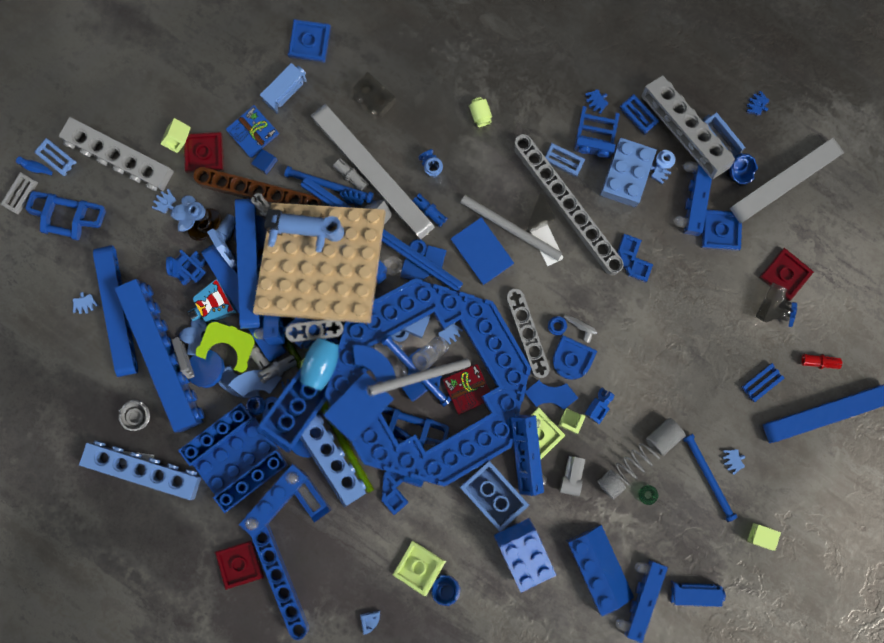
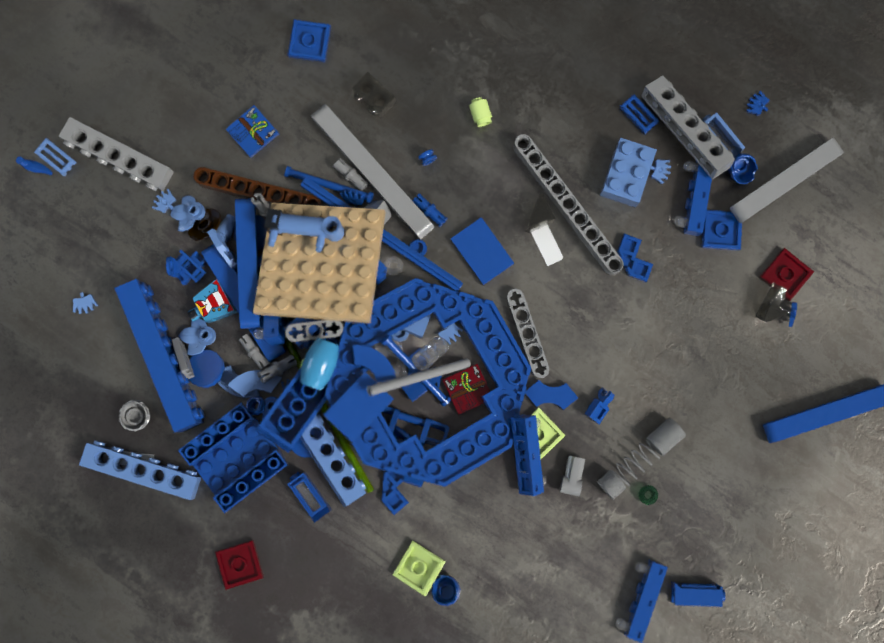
(25, 196): light grey tile -> none
(78, 220): blue bar -> none
(116, 321): blue beam -> none
(175, 135): yellowish green panel -> none
(204, 151): dark red tile -> none
(239, 340): lime piece -> none
(264, 161): blue slope -> none
(274, 500): blue piece -> none
(283, 87): medium blue window -> none
(284, 581): blue beam -> none
(369, 621): medium blue tile -> none
(411, 271): blue tile -> none
(433, 163): medium blue cone -> none
(494, 496): medium blue brick -> none
(510, 227): light grey piece -> none
(525, 555): brick -> none
(561, 321): blue plate -> none
(567, 153): medium blue tile -> none
(571, 421): yellowish green panel -> none
(572, 358): blue tile -> none
(589, 330): light grey bar -> none
(593, 145): blue plate -> none
(597, 99): blue piece -> none
(600, 570): blue slope -> none
(661, 162): light blue plate -> none
(730, 516): blue bar -> none
(734, 459): medium blue piece -> none
(764, 537): yellowish green panel -> none
(775, 372): blue tile -> none
(821, 361): red axle -> none

